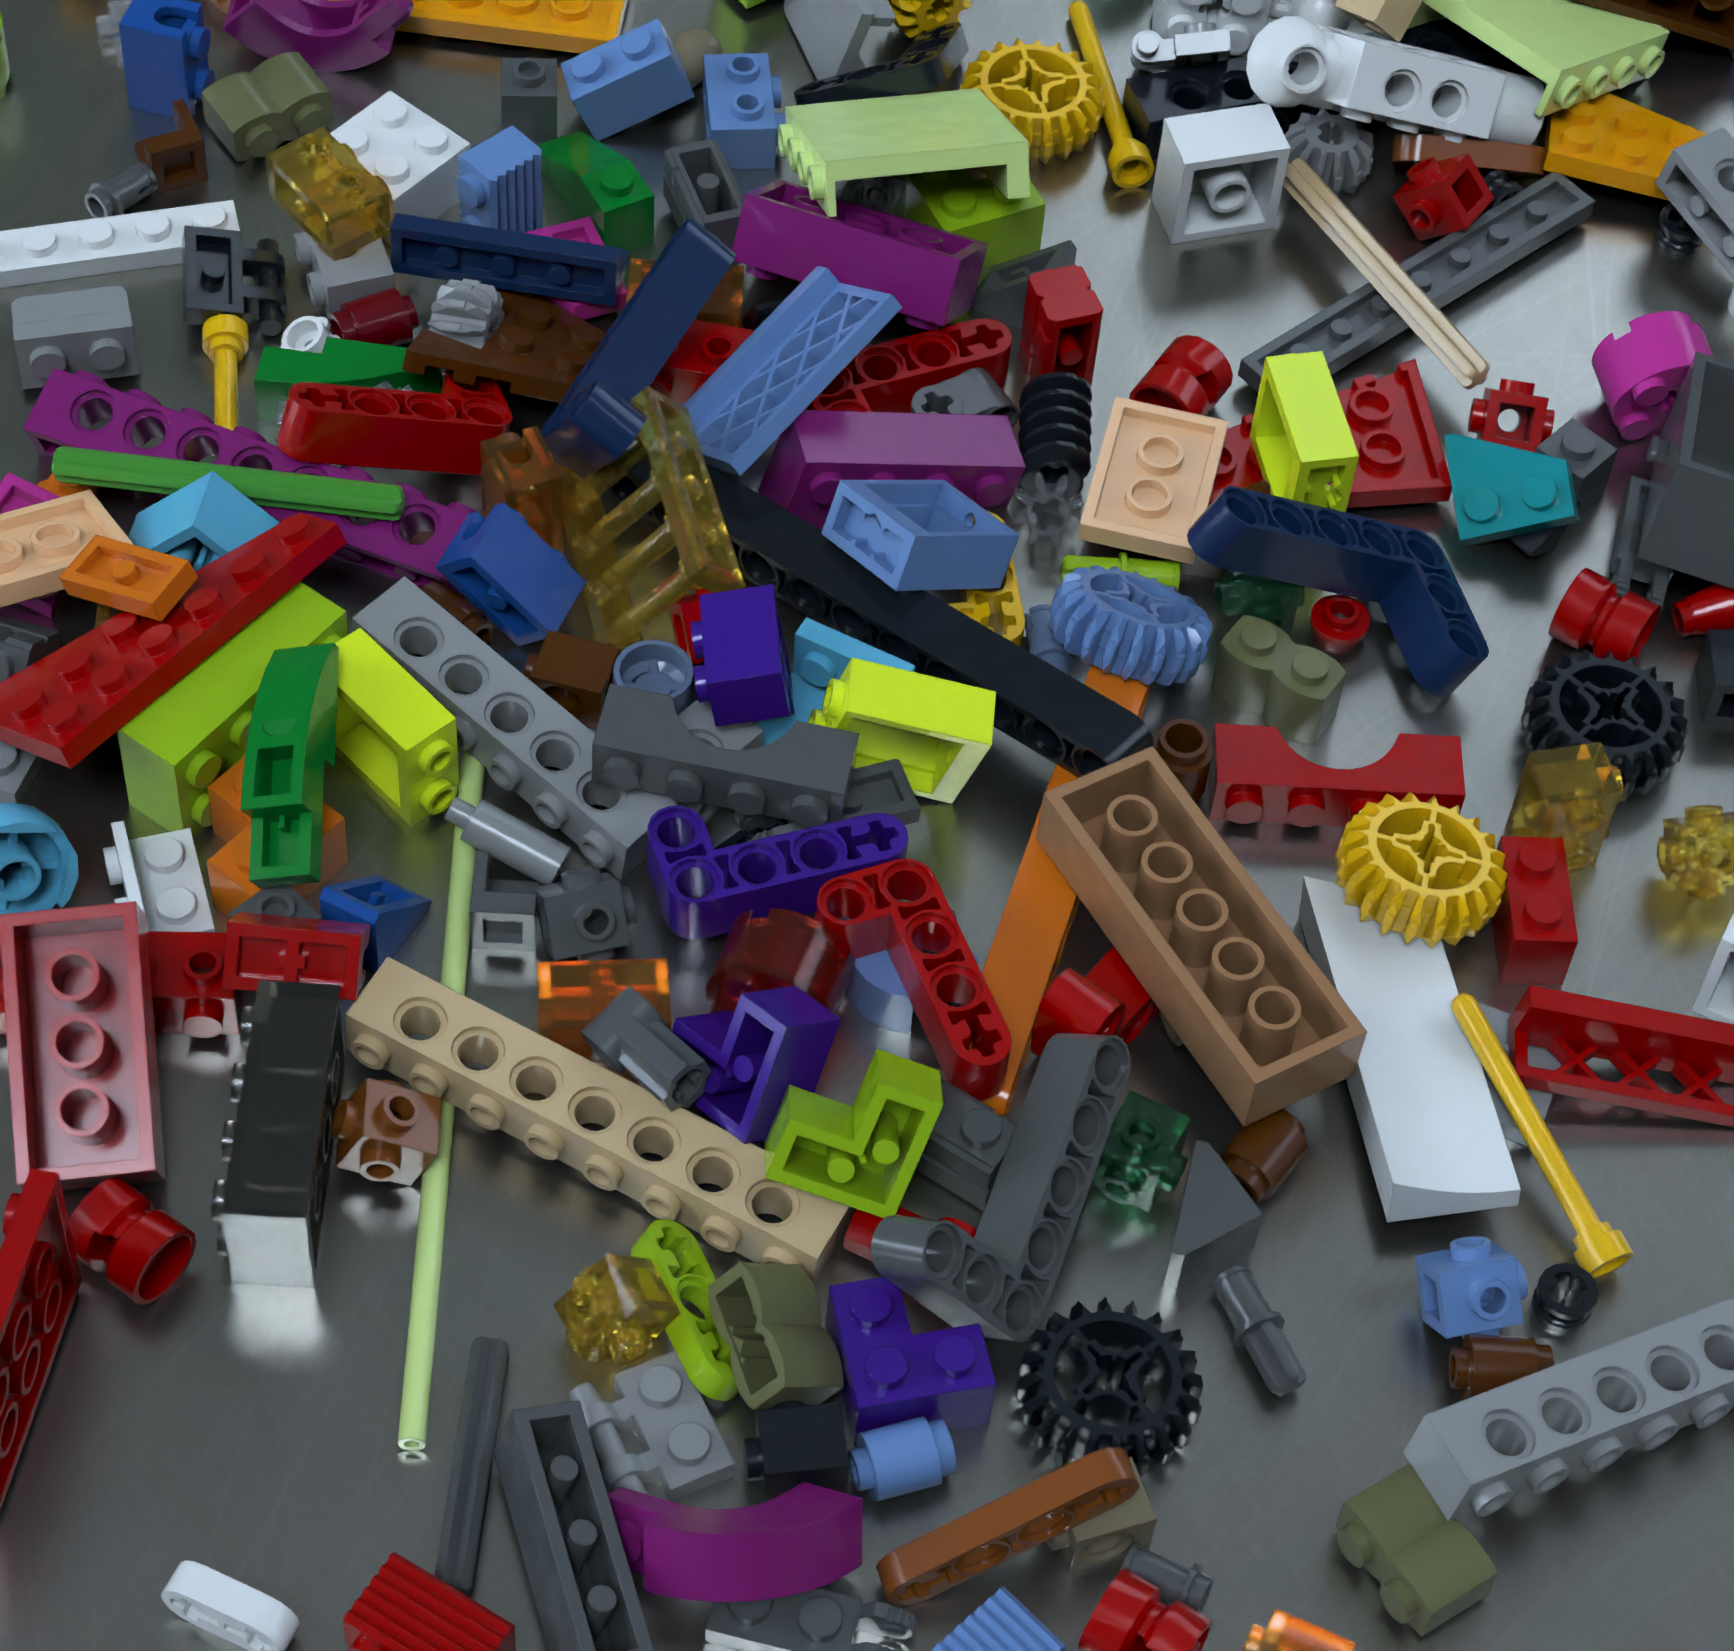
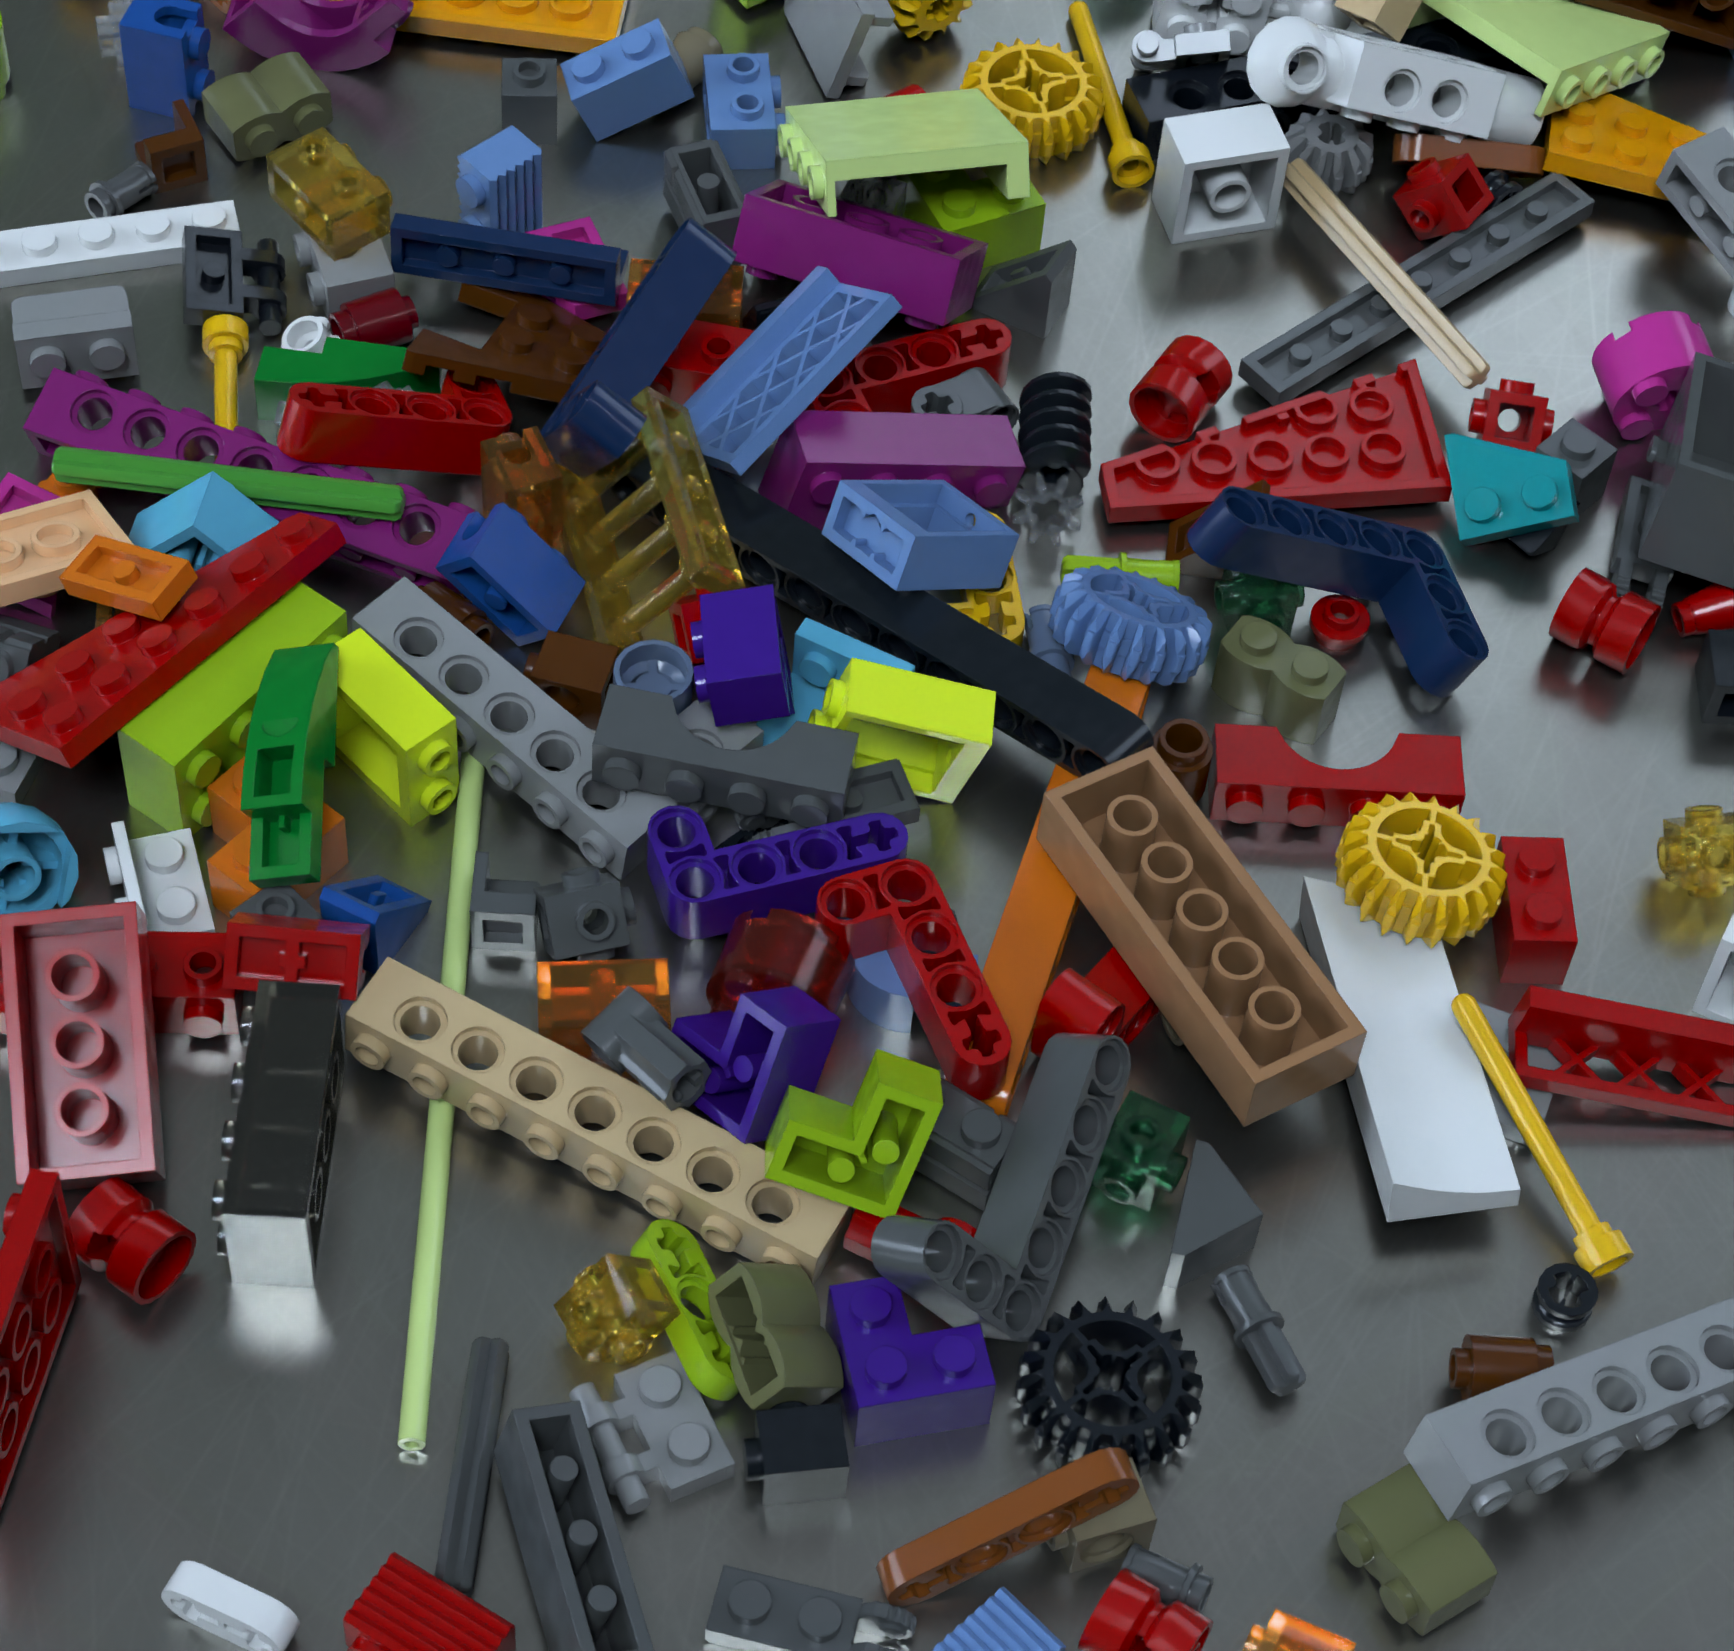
(387, 1131): dark orange brick -> none
(409, 153): white brick -> none
(467, 312): light grey gear -> none
(509, 840): light grey cylinder -> none
(602, 186): green slope -> none
(741, 1552): magenta arch -> none
(902, 1458): medium blue brick -> none
(923, 66): black beam -> none
(1060, 323): red brick -> none
(1152, 479): light nougat plate -> none
(1266, 1153): reddish brown brick -> none
(1303, 432): neon yellow window -> none
(1471, 1288): medium blue brick -> none
(1568, 797): clear yellow brick -> none
(1611, 705): black gear -> none
(1673, 239): black bush -> none

